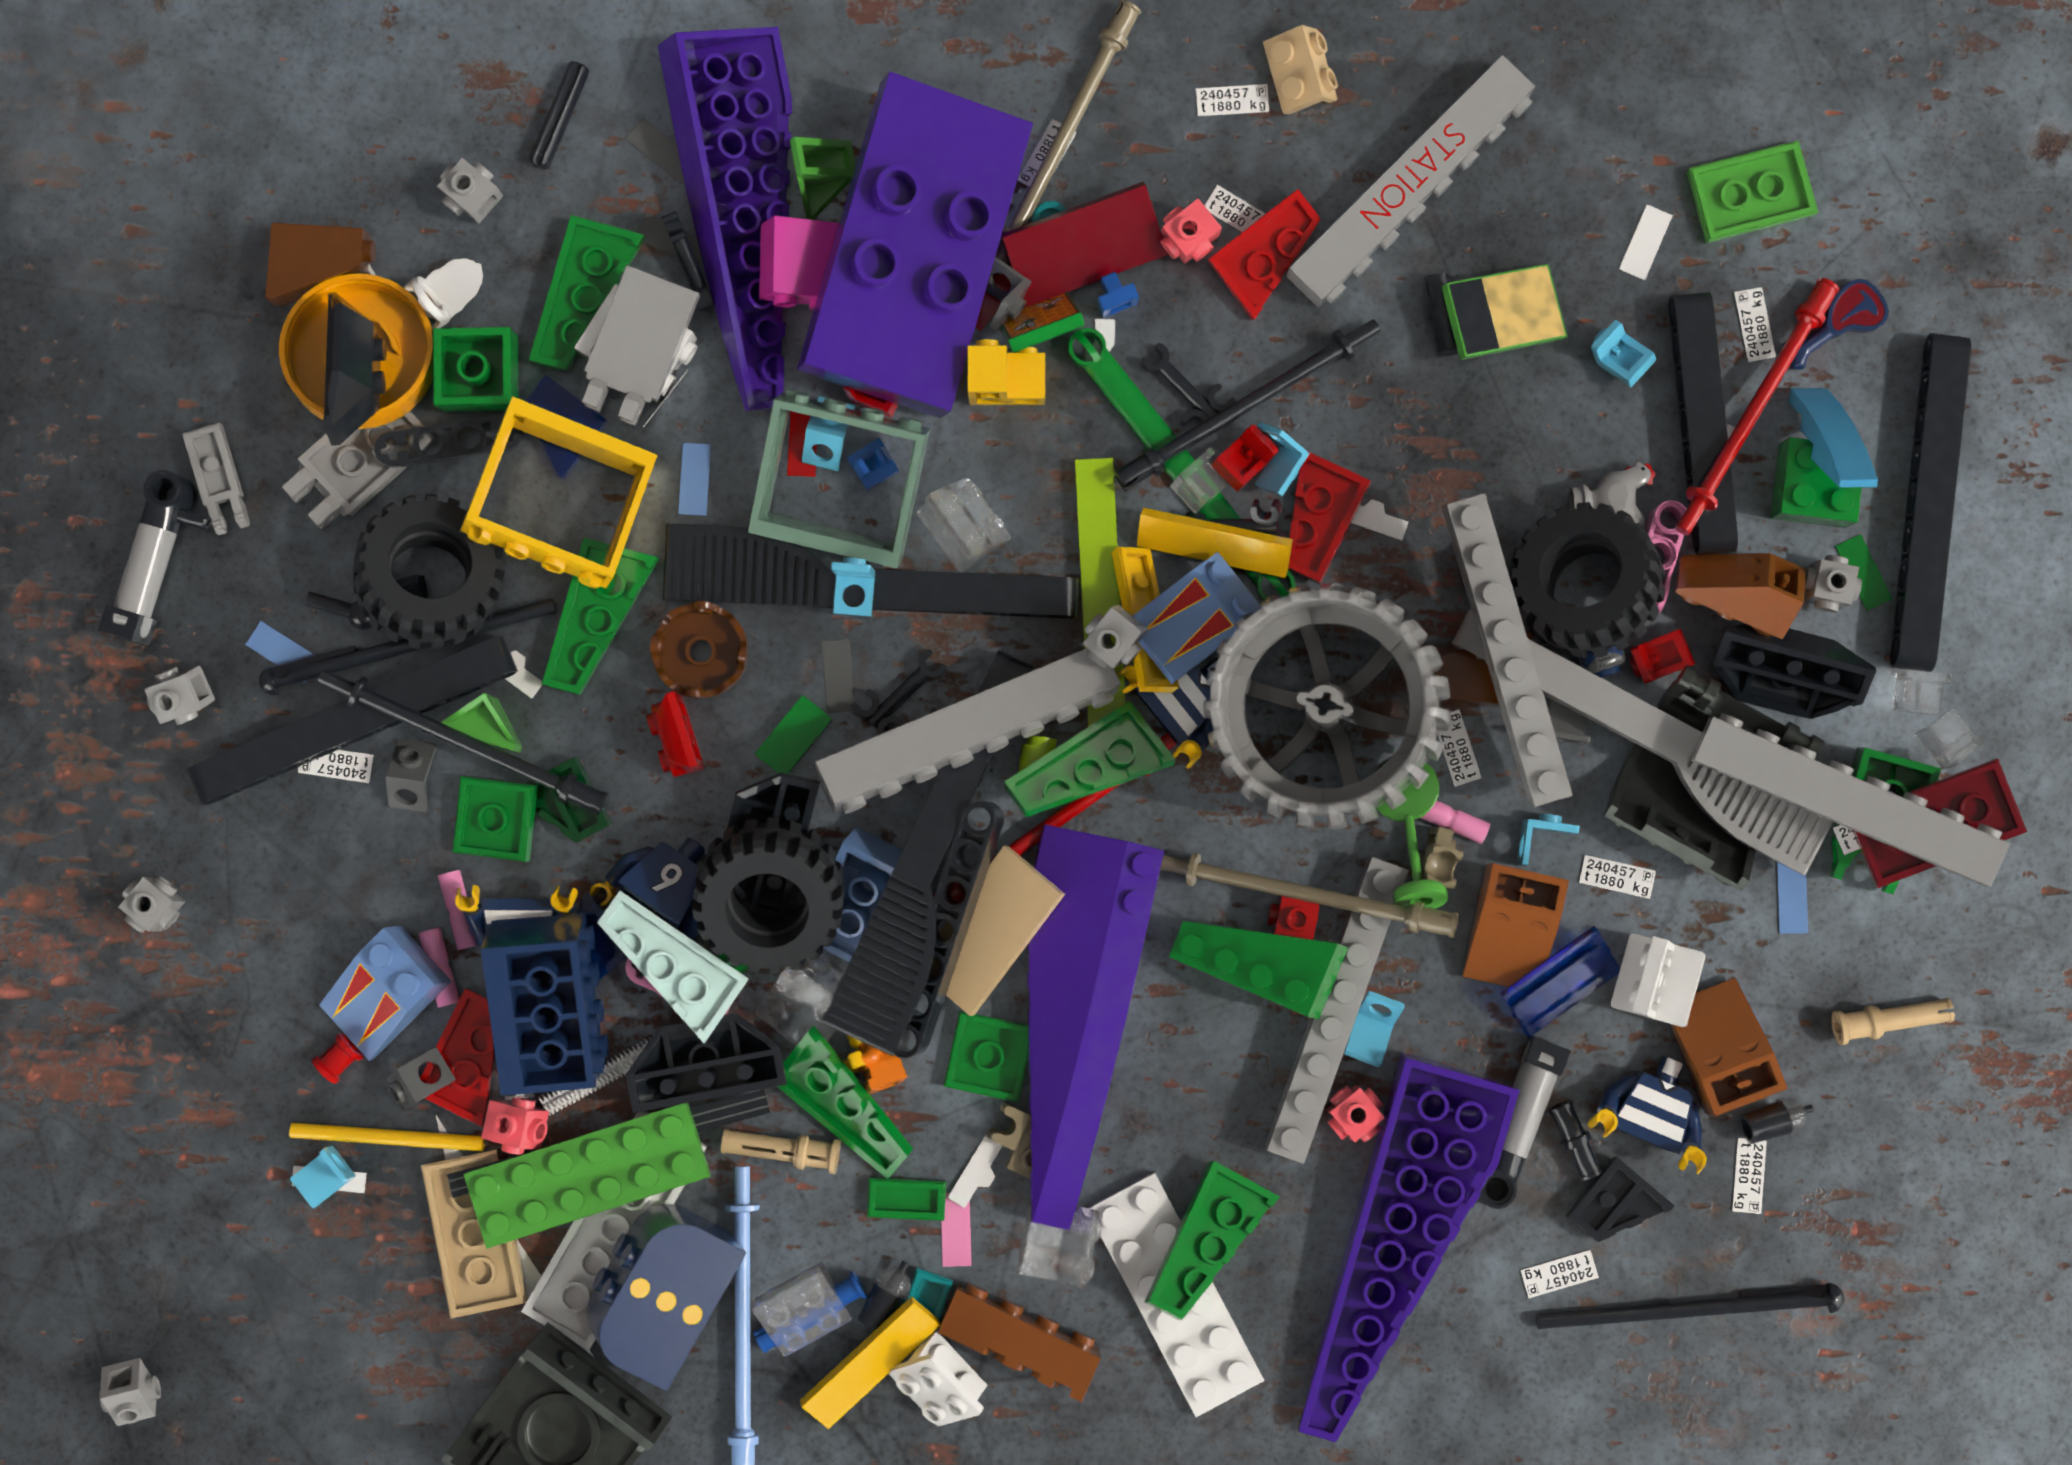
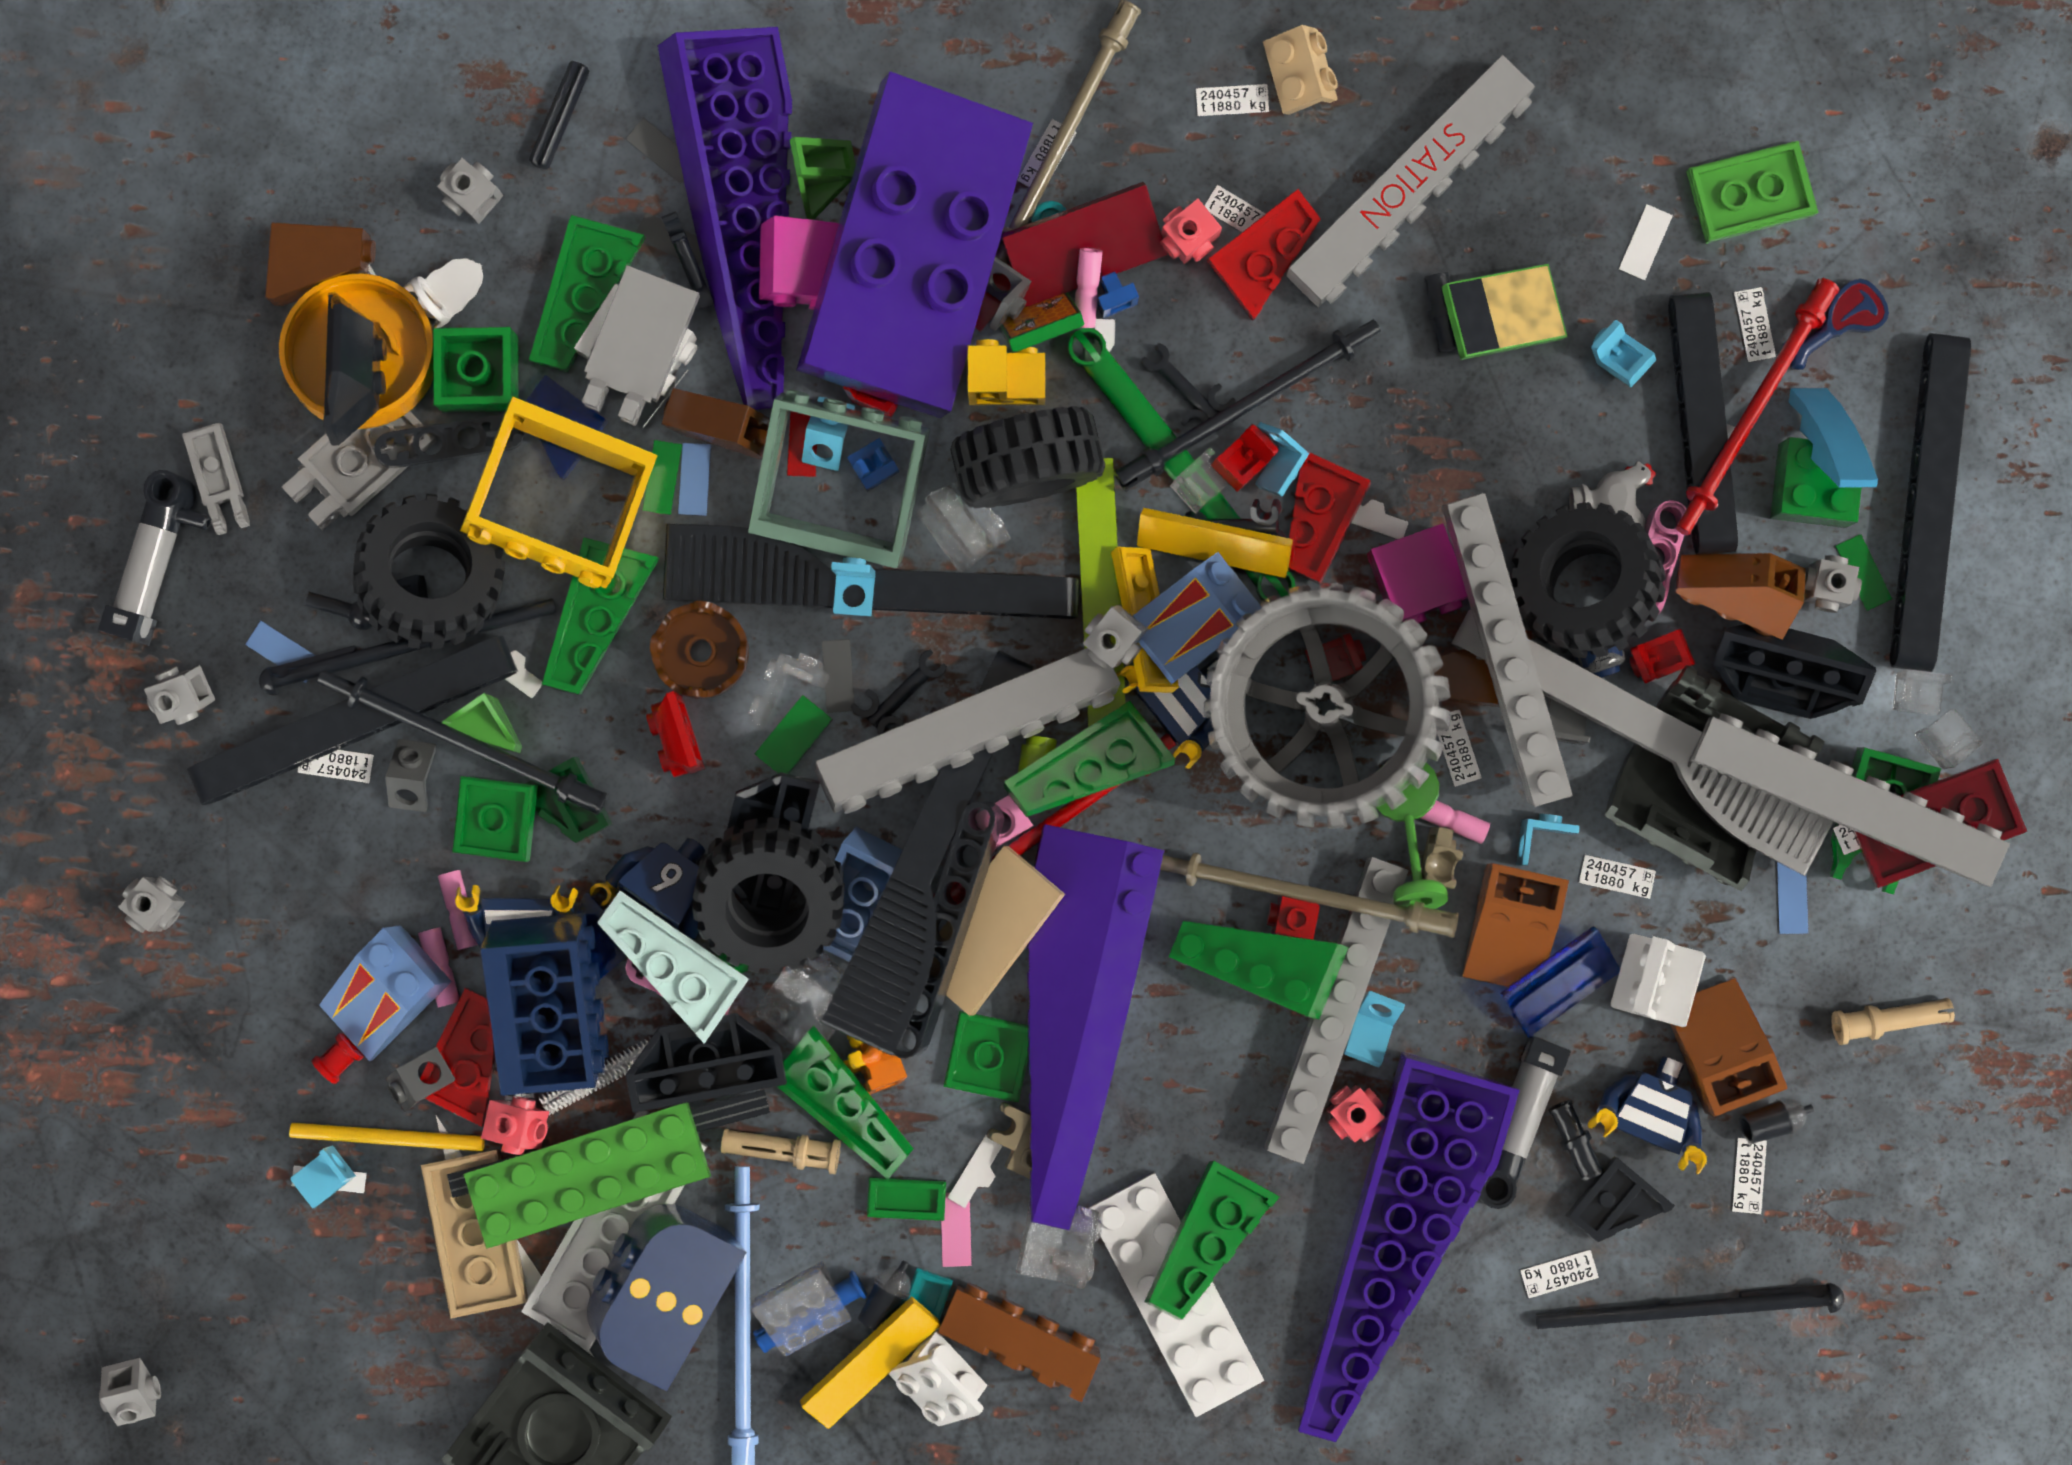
(663, 478): none -> green sticker
(717, 422): none -> reddish brown slope
(776, 674): none -> clear bracket
(1019, 821): none -> bright pink brick
(1027, 457): none -> black tyre
(1088, 280): none -> bright pink piece
(1343, 657): none -> red bracket
(1419, 573): none -> dark pink piece

